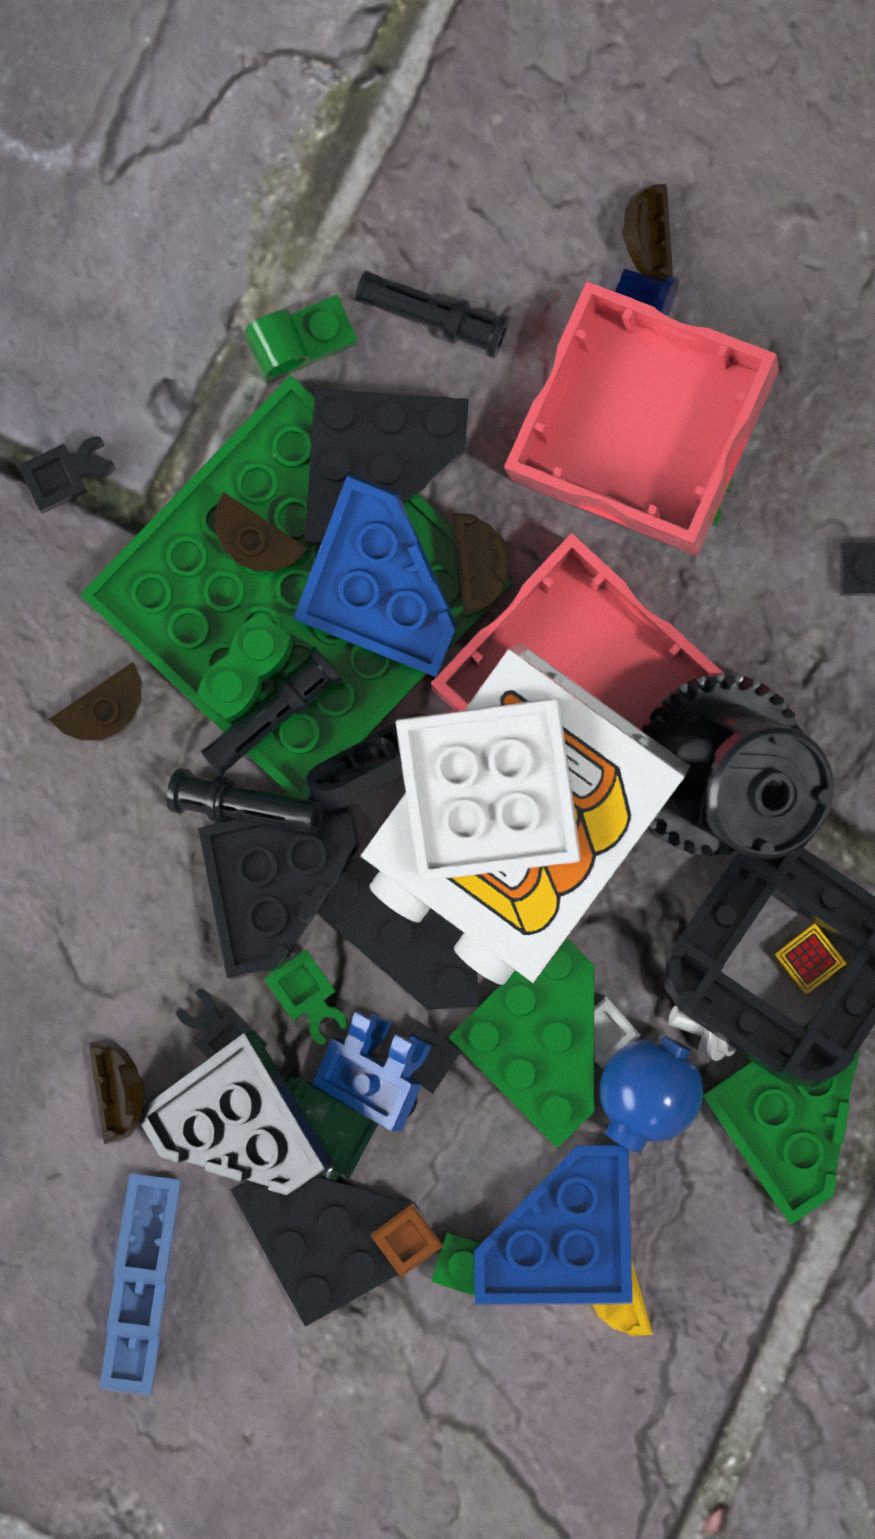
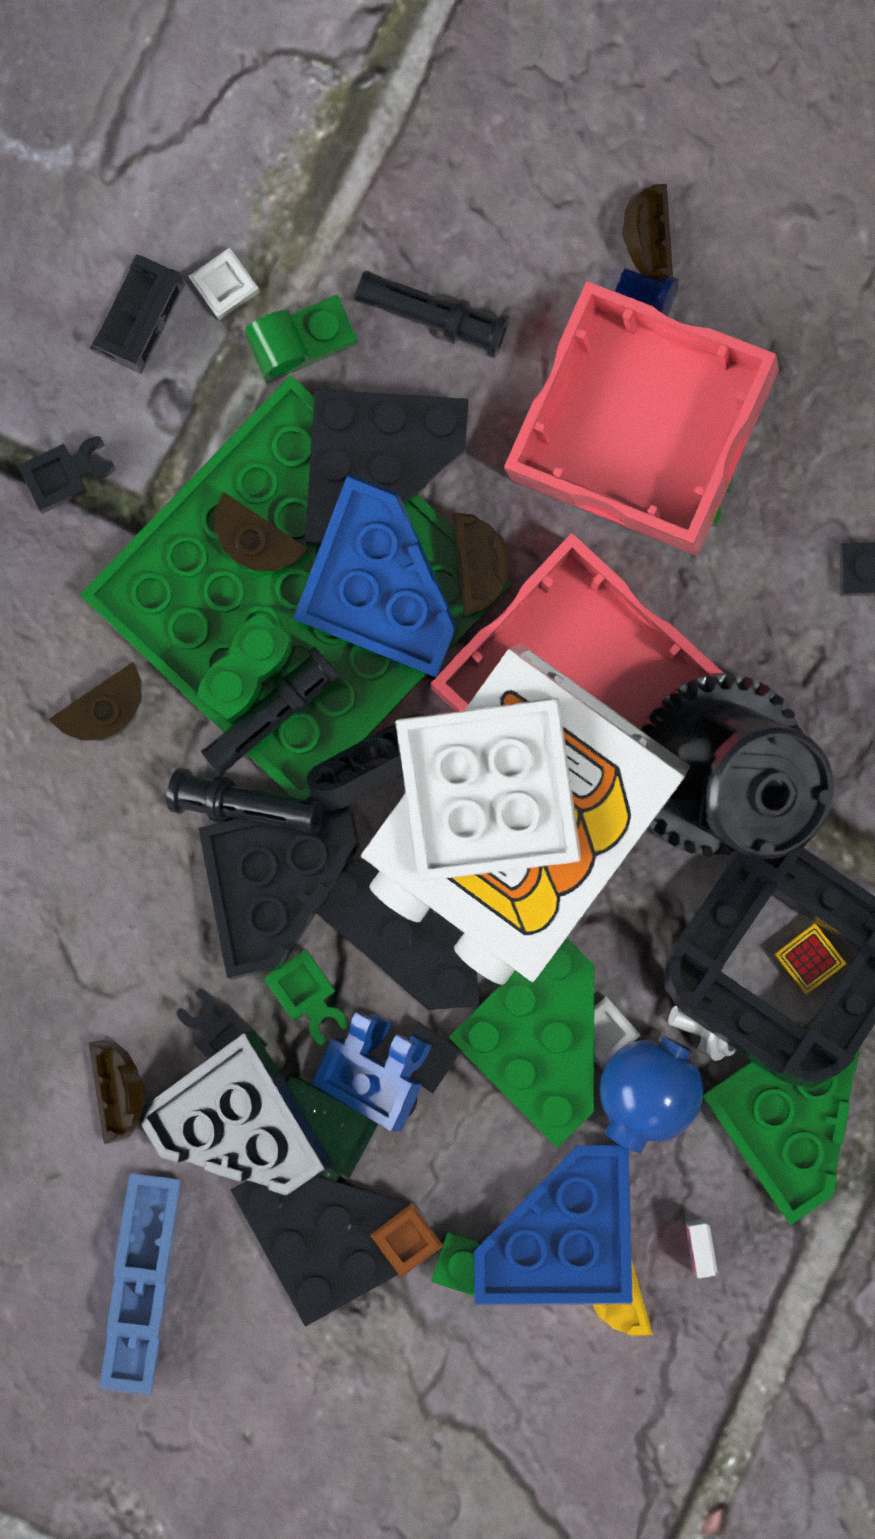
(139, 314): none -> black hinge
(224, 284): none -> white tile
(701, 1248): none -> white tile

